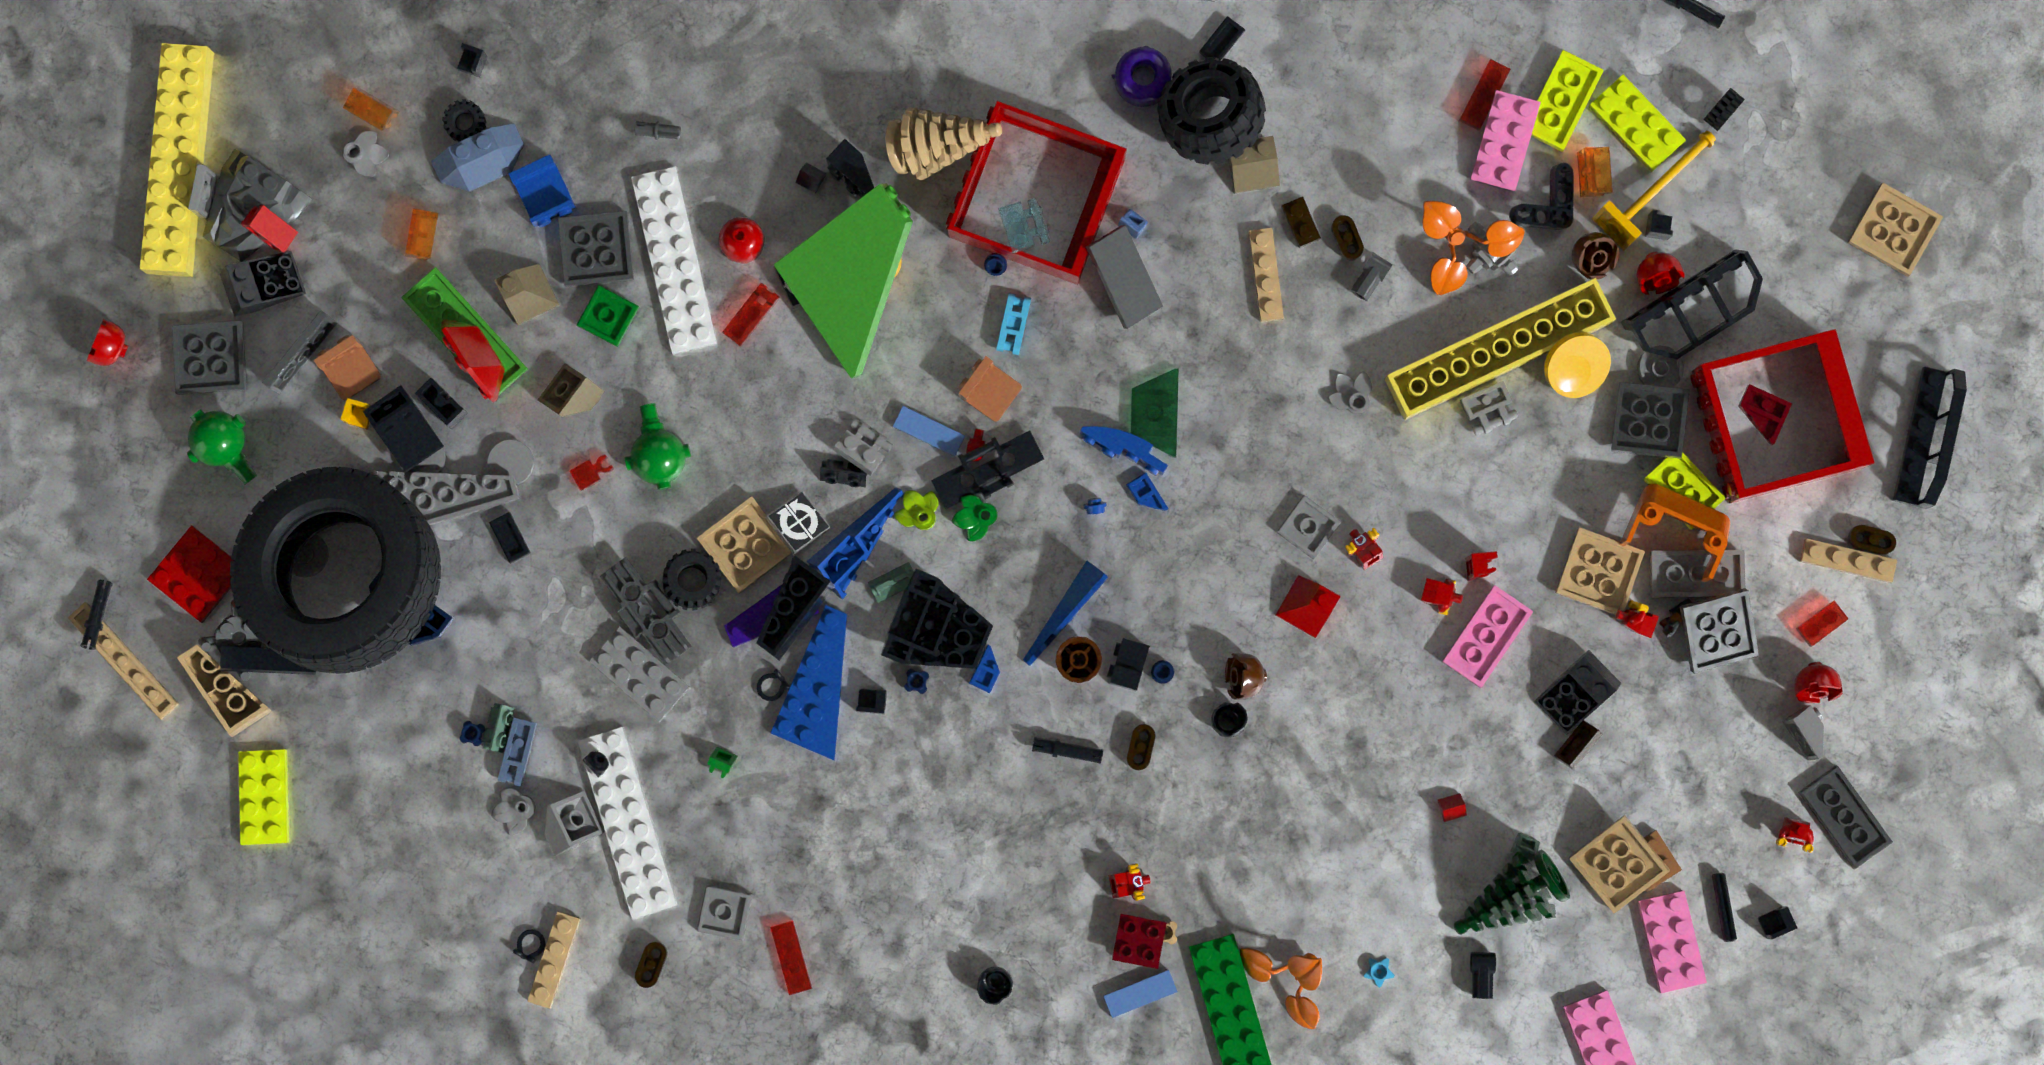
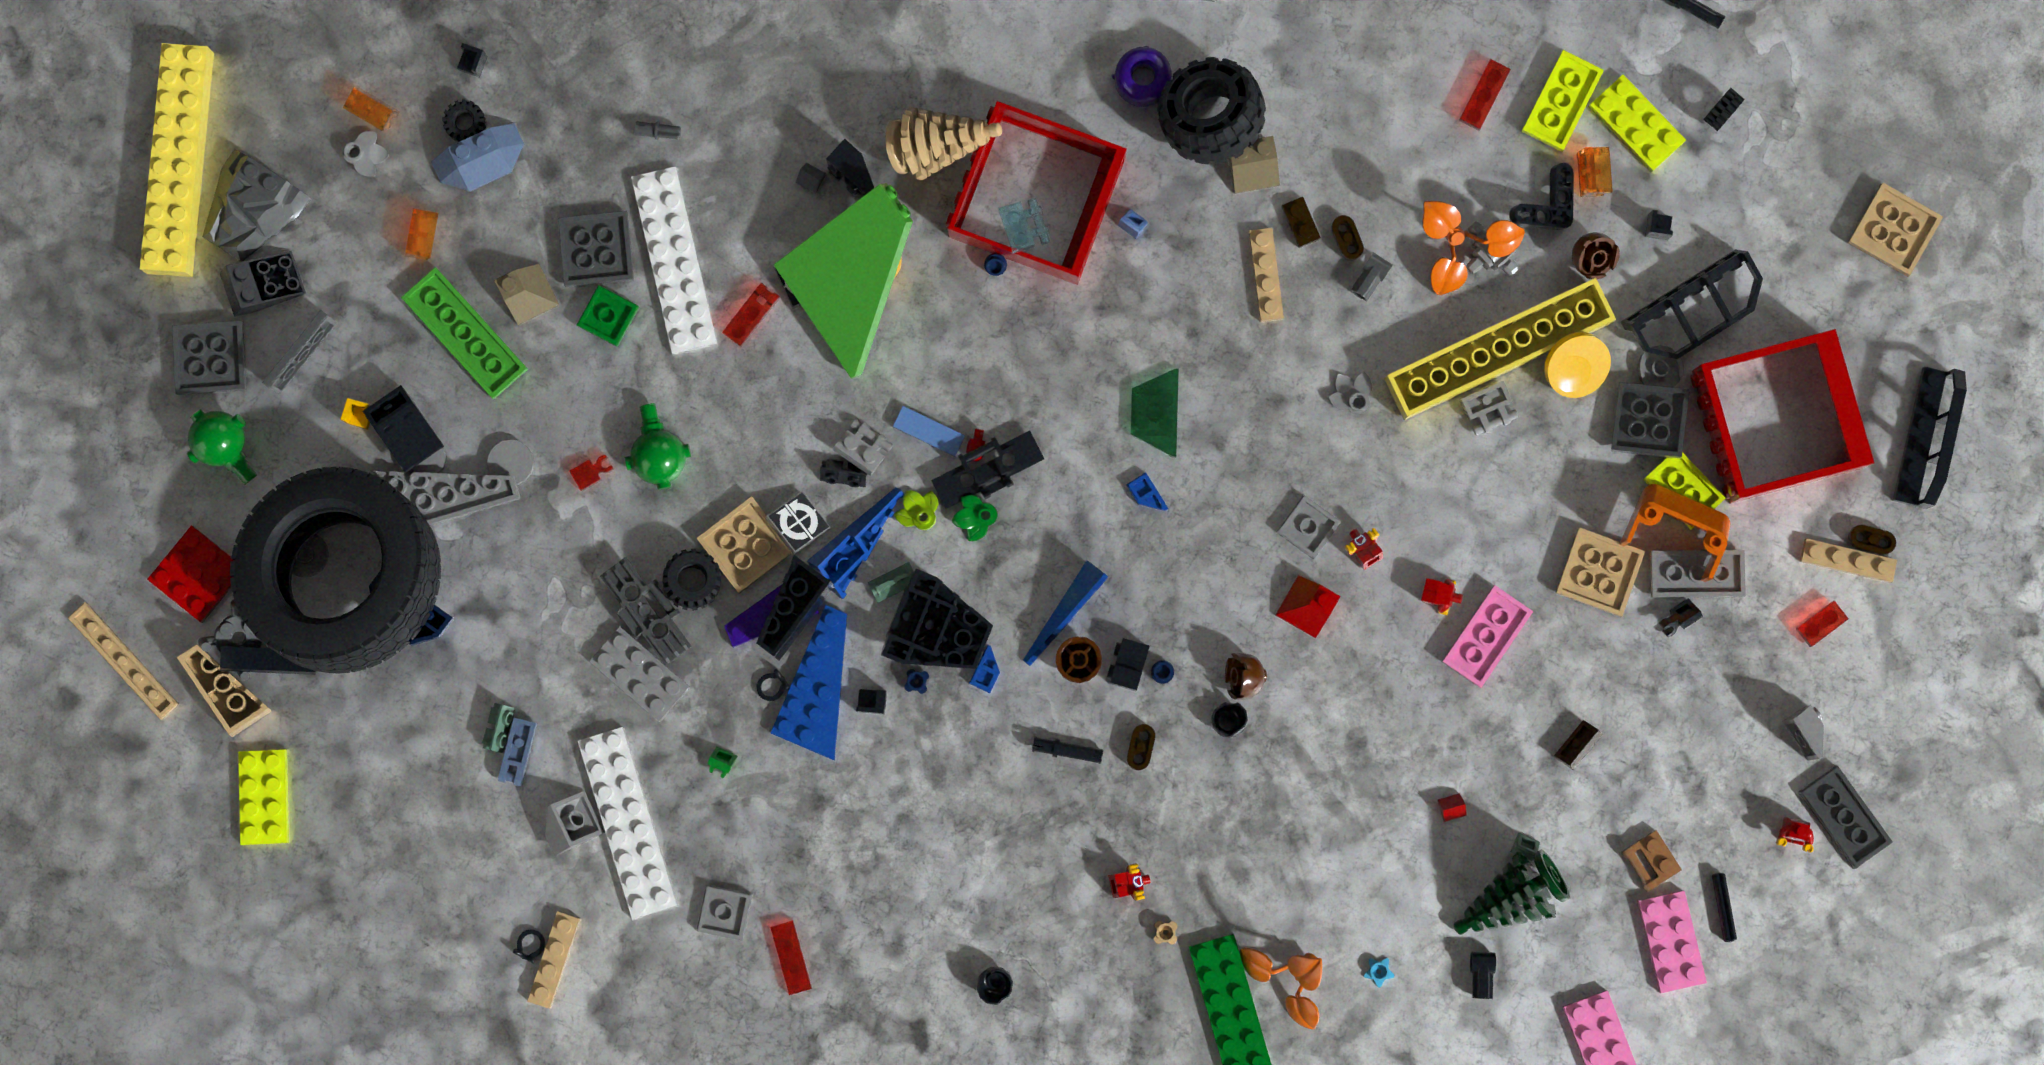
(94, 622): black pin -> none
(108, 344): red cylinder -> none
(202, 191): light grey tile -> none
(269, 228): hinge -> none
(348, 367): nougat bracket -> none
(434, 398): black brick -> none
(466, 736): dark blue plate -> none
(474, 356): red wedge -> none
(509, 537): black tile -> none
(510, 810): light grey plate -> none
(542, 191): blue panel -> none
(570, 393): dark tan slope -> none
(596, 762): black plate -> none
(651, 964): dark brown plate -> none
(741, 240): red cylinder -> none
(989, 389): nougat bracket -> none
(1013, 324): medium azure plate -> none
(1095, 506): blue plate -> none
(1116, 441): blue slope -> none
(1124, 276): dark grey tile -> none
(1139, 941): dark red hinge -> none
(1140, 993): medium blue tile -> none
(1222, 39): black tile -> none
(1477, 564): red hinge -> none
(1505, 140): bright pink plate -> none
(1578, 692): black slope -> none
(1618, 224): yellow tile -> none
(1619, 864): tan plate -> none
(1638, 622): red piece -> none
(1659, 273): red cylinder -> none
(1719, 630): plate -> none
(1764, 411): dark red wing -> none
(1777, 922): black panel -> none
(1817, 682): red cylinder -> none

